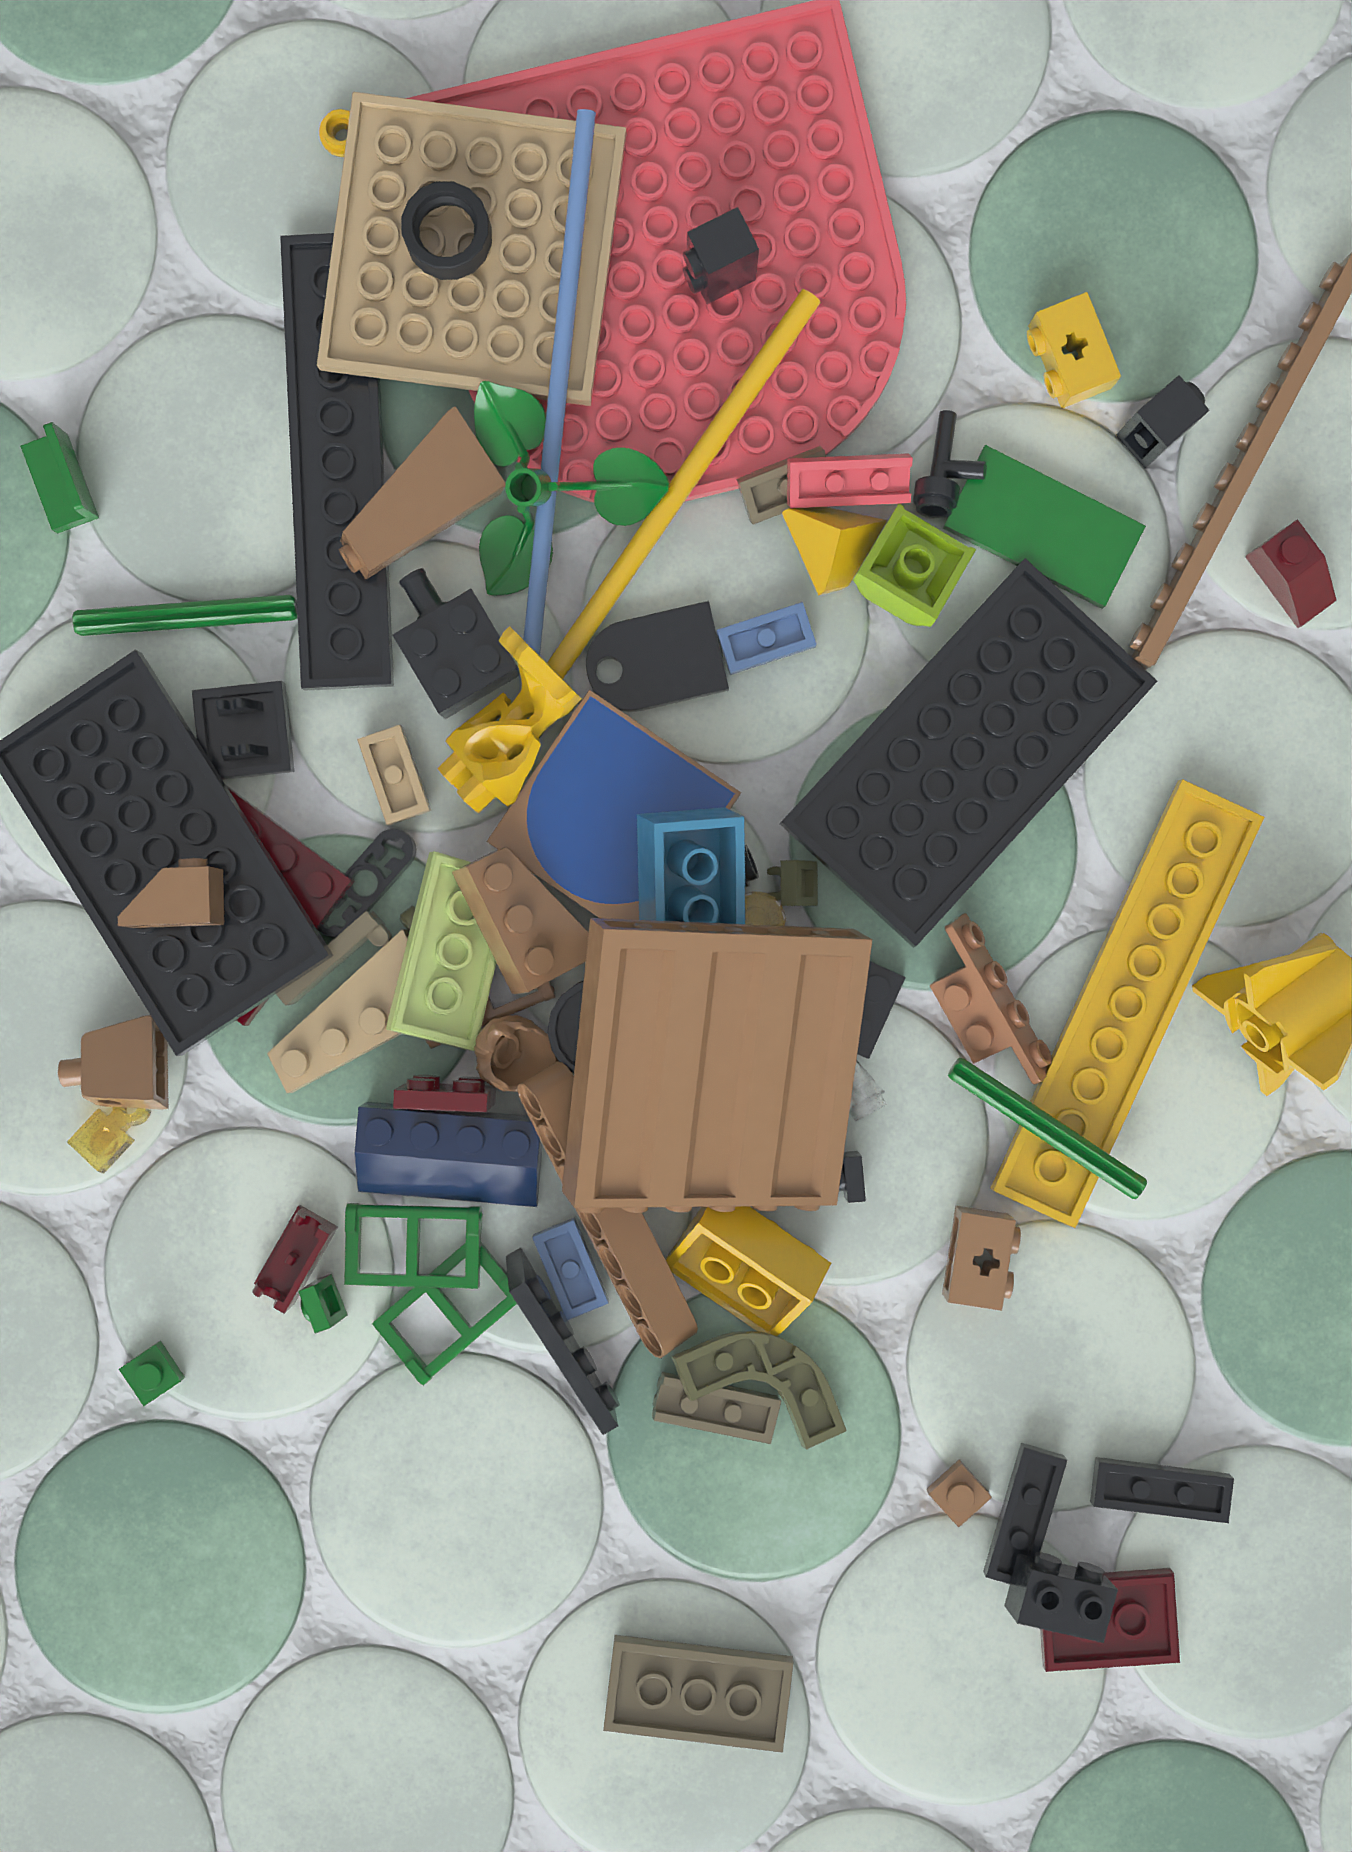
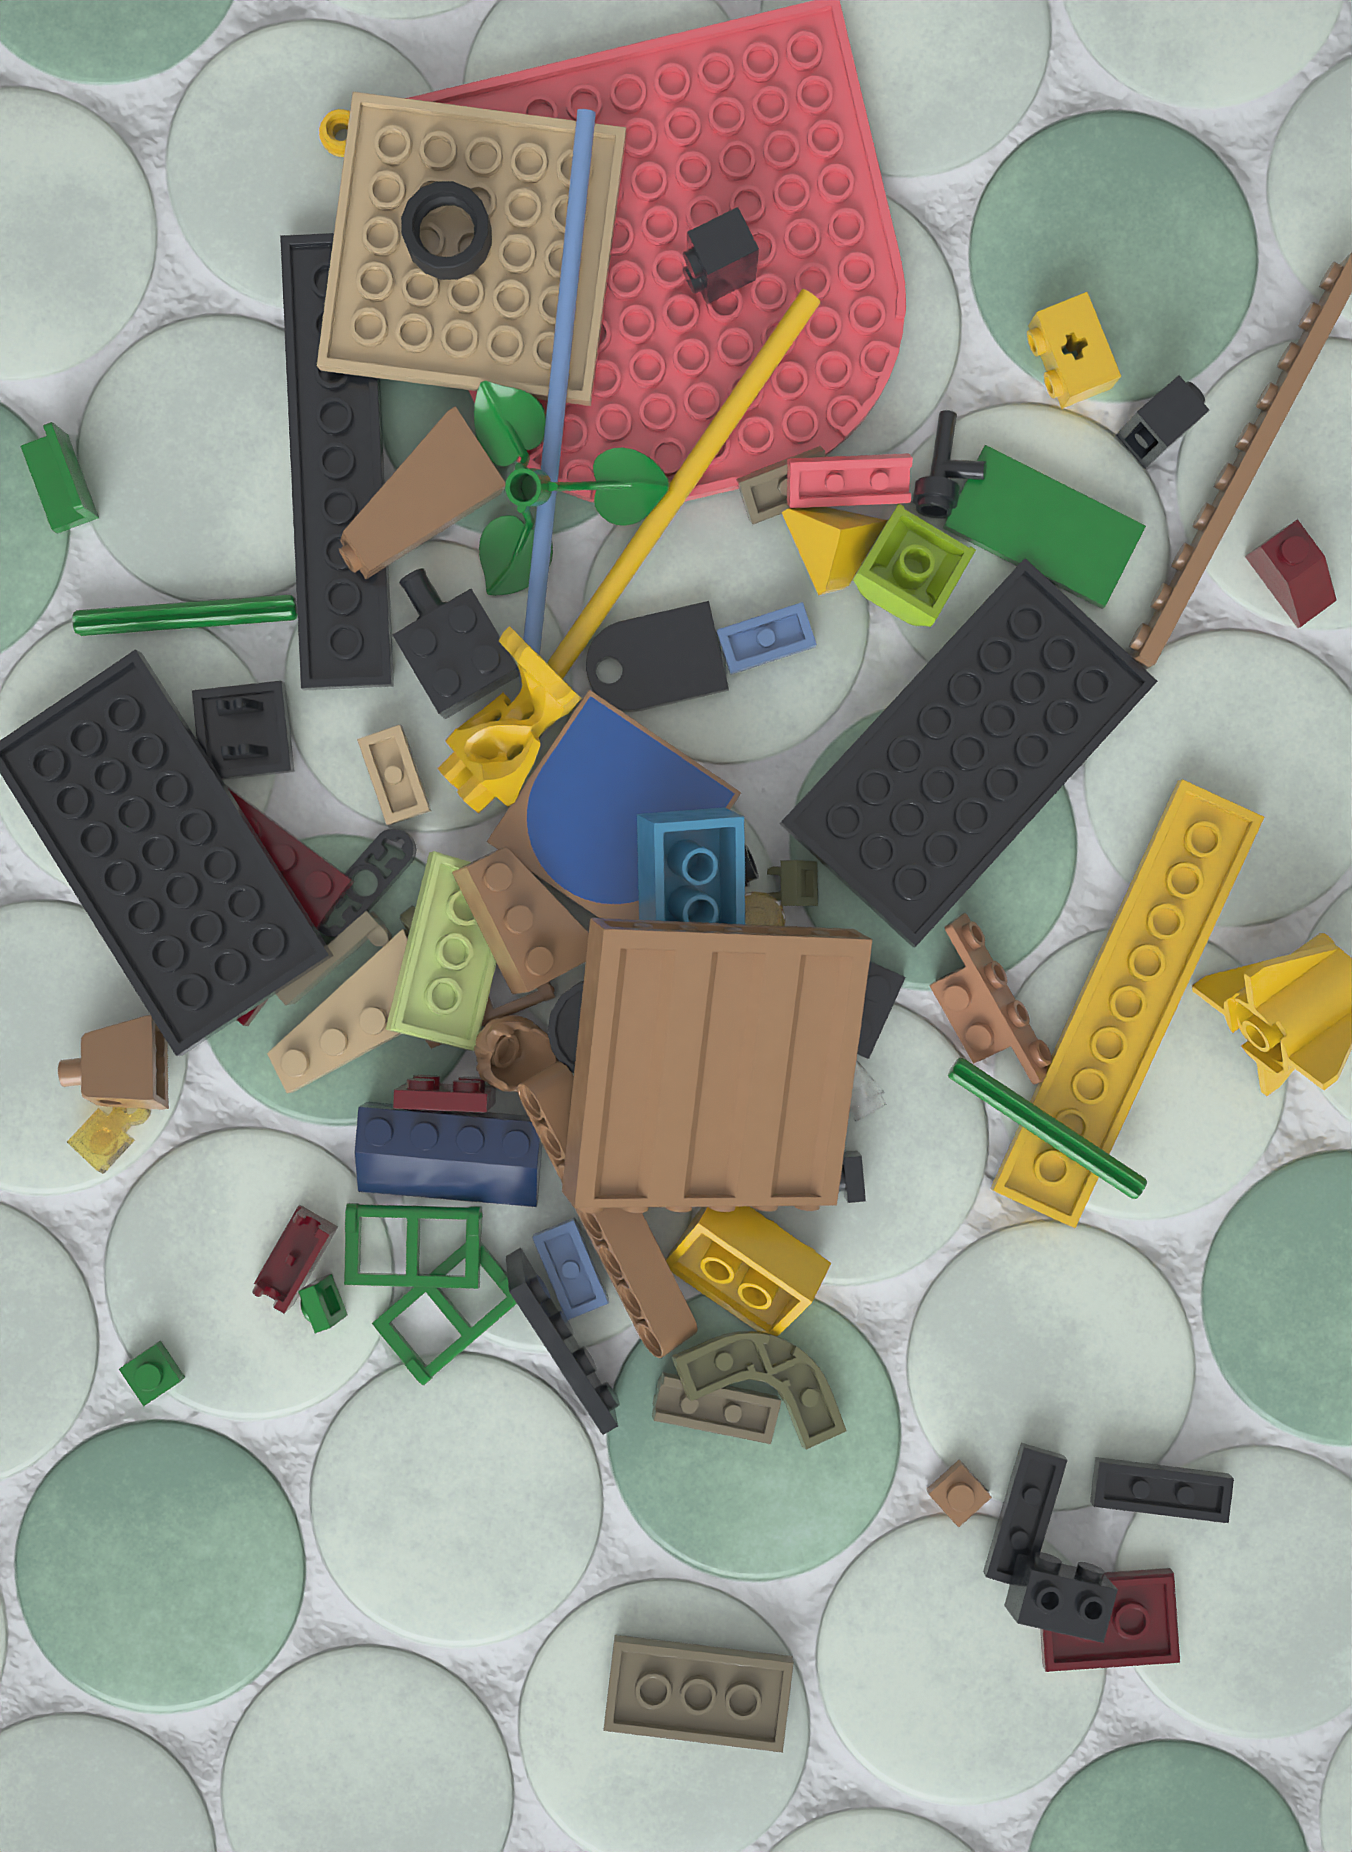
(179, 898): medium nougat slope -> none
(964, 1279): medium nougat brick -> none

